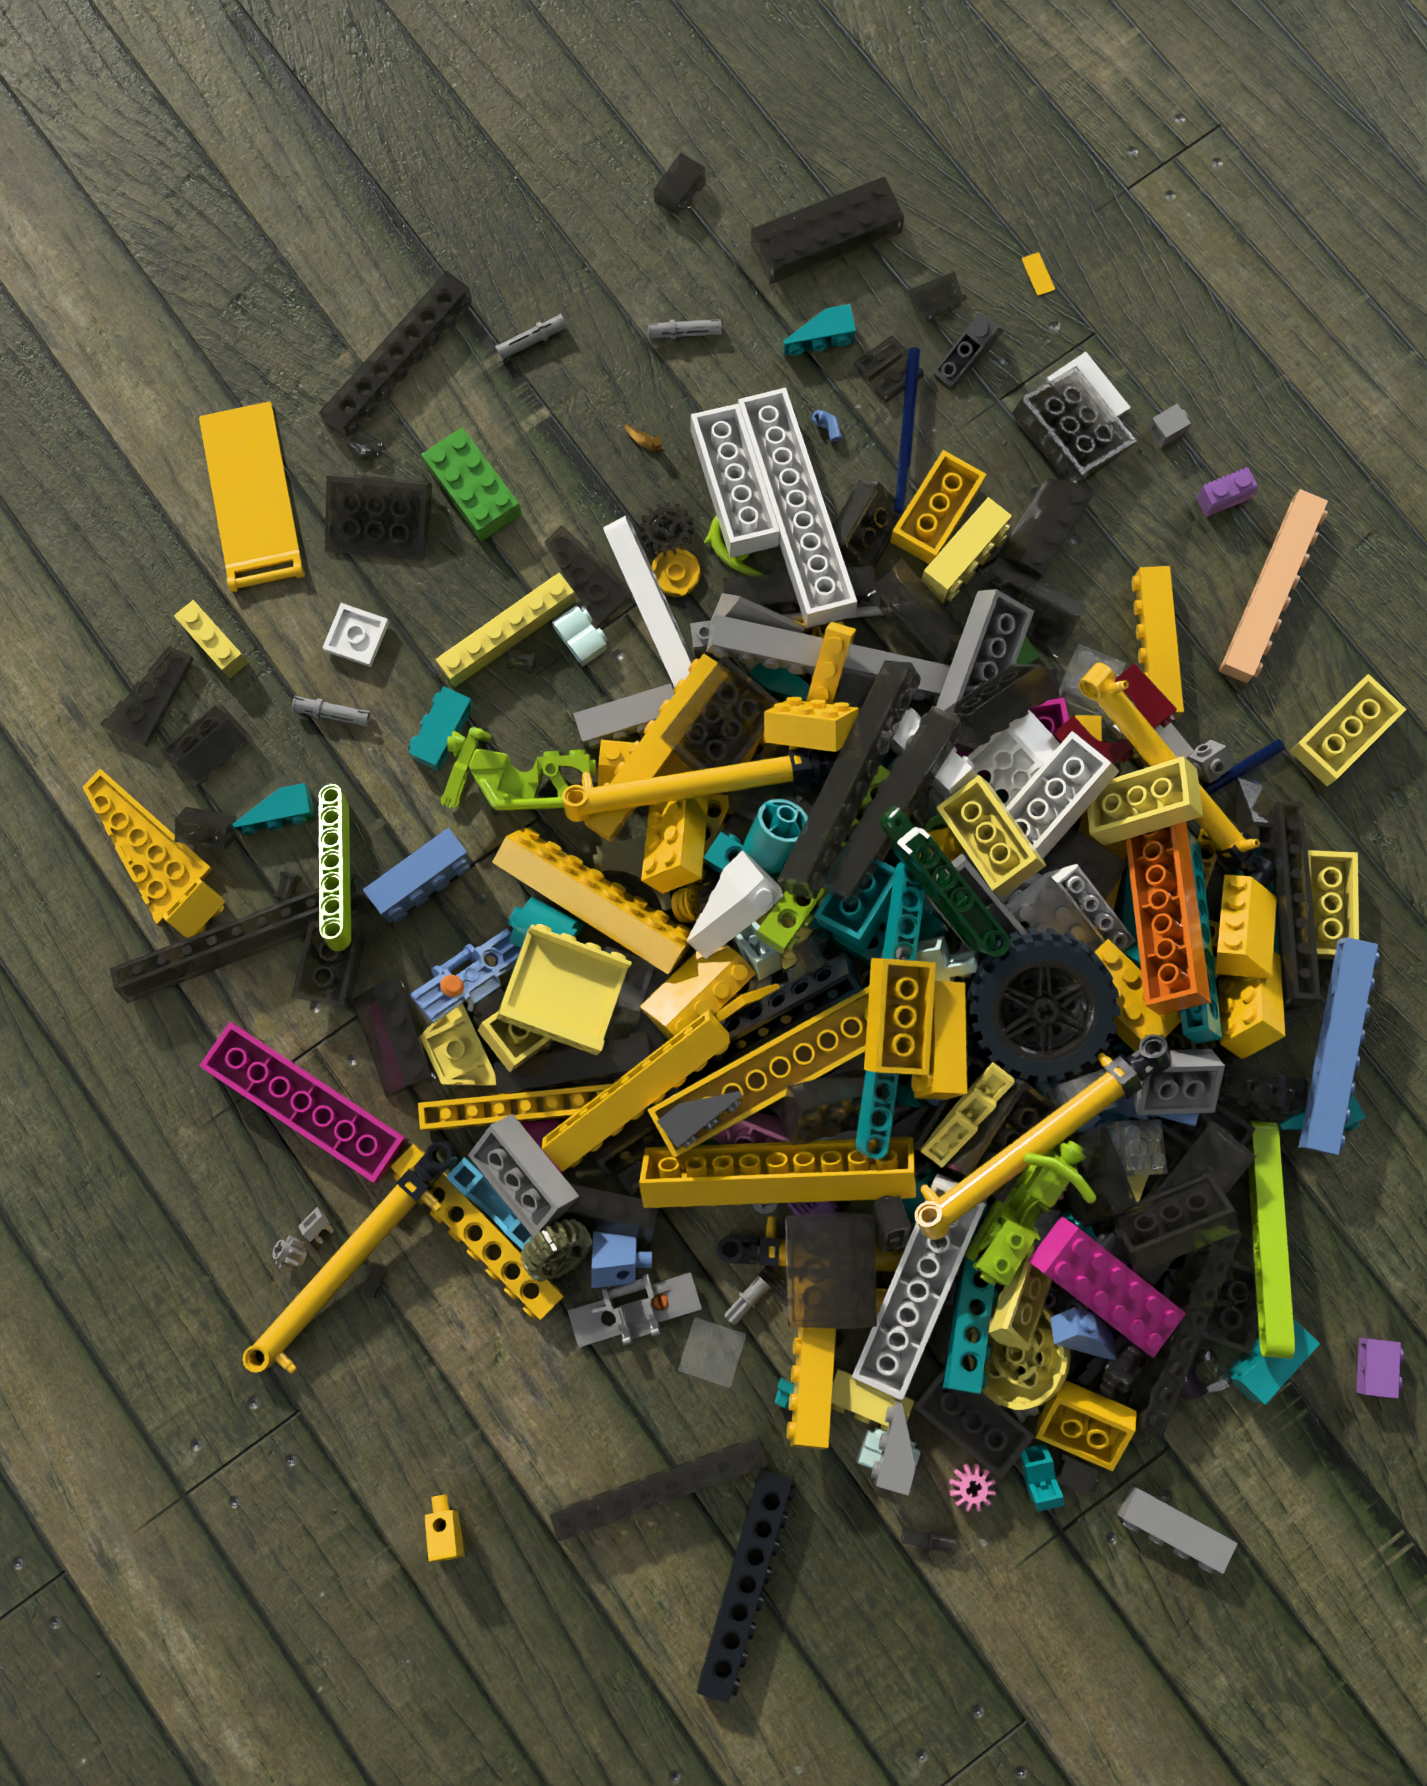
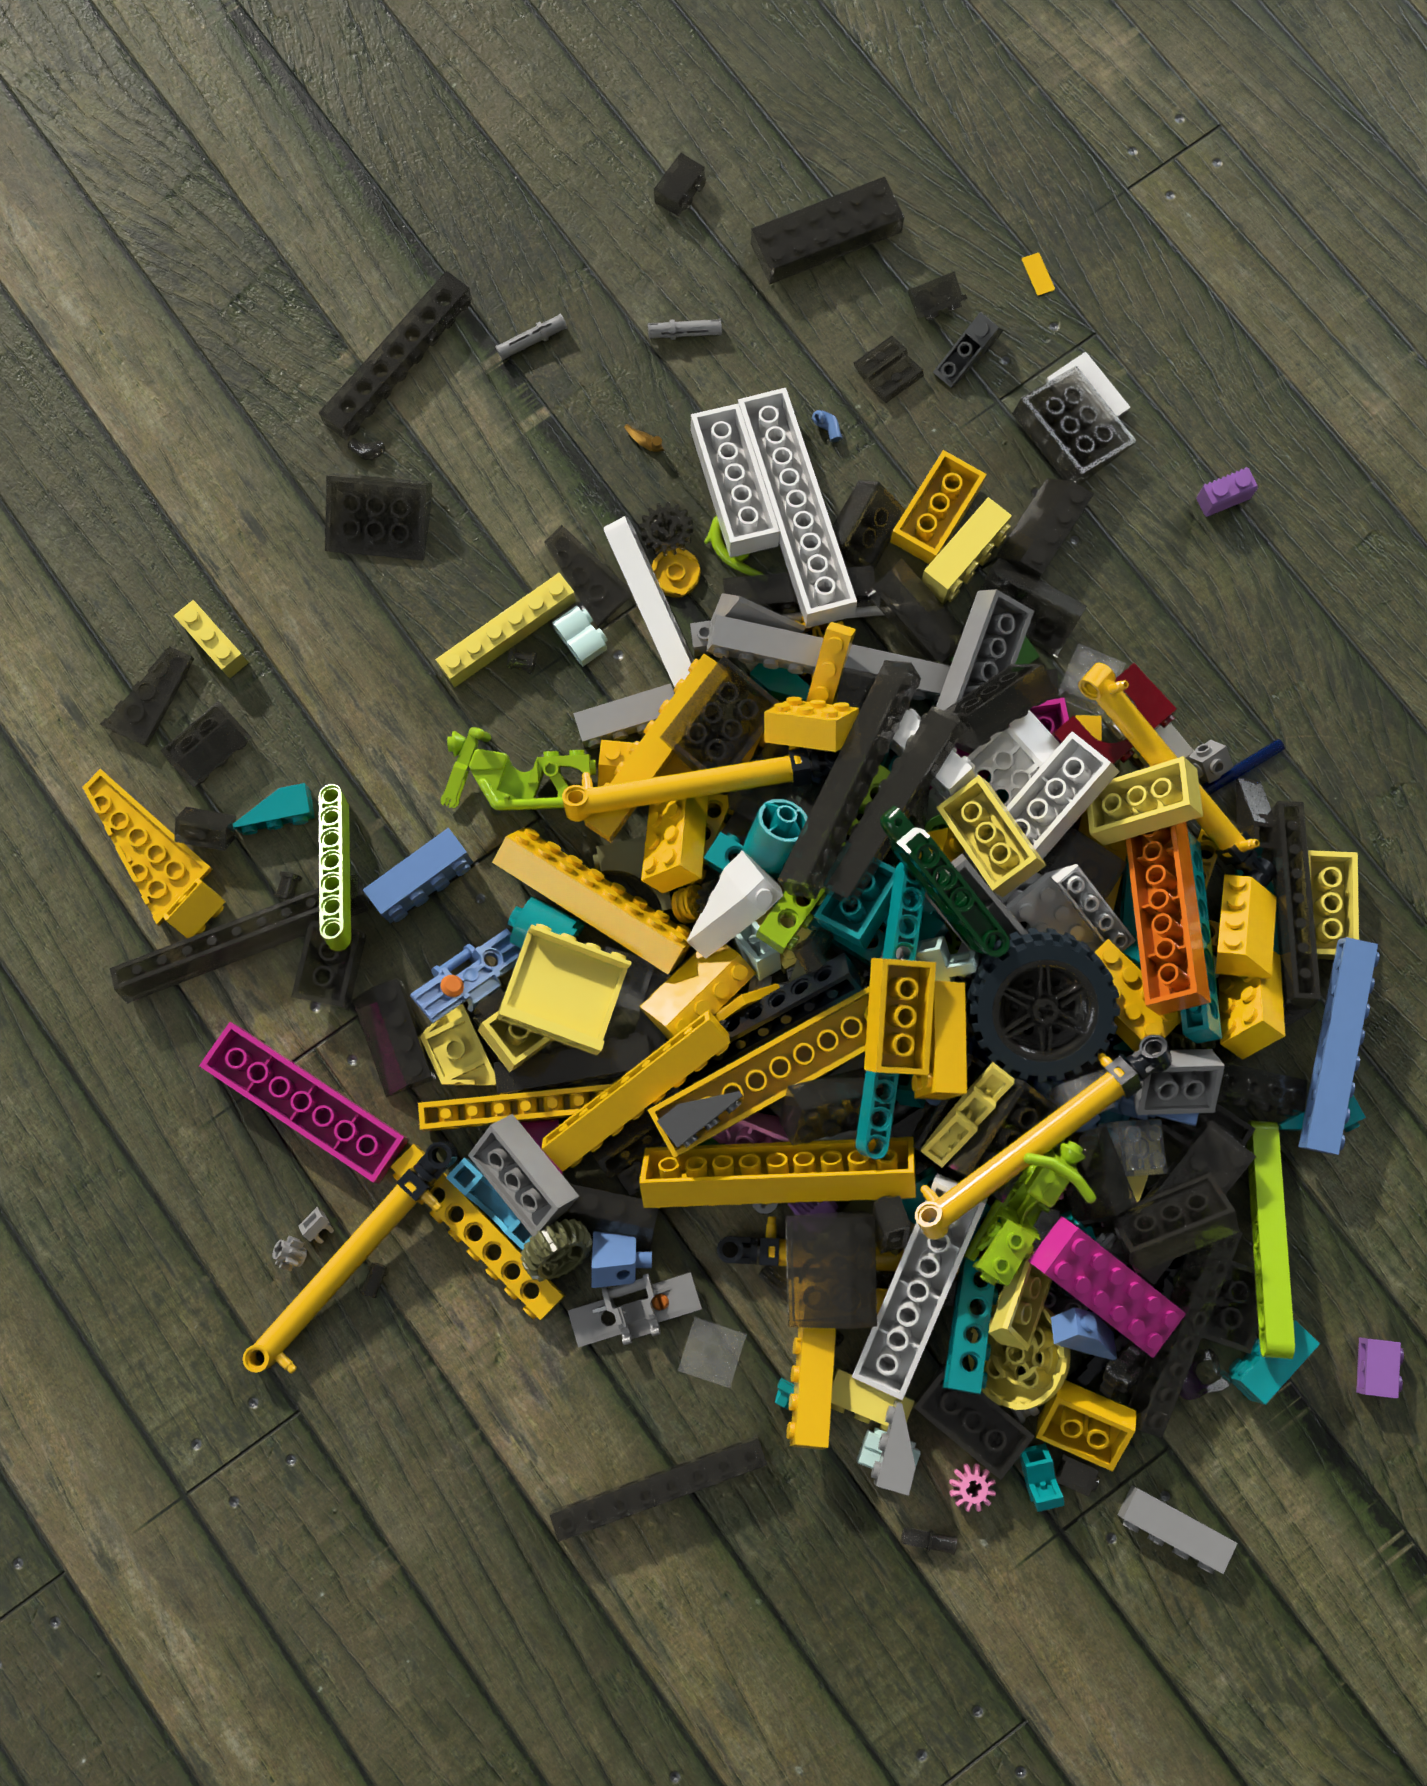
(250, 494): yellow flag -> none
(319, 709): light grey pin -> none
(355, 635): white plate -> none
(447, 715): teal brick -> none
(447, 1543): yellow torso -> none
(471, 484): bright green brick -> none
(712, 1682): black brick -> none
(747, 1300): light grey axle -> none
(827, 329): teal slope -> none
(907, 430): clear blue piece -> none
(1158, 632): yellow brick -> none
(1169, 425): light grey brick -> none
(1273, 586): light nougat brick -> none
(1347, 730): light yellow brick -> none

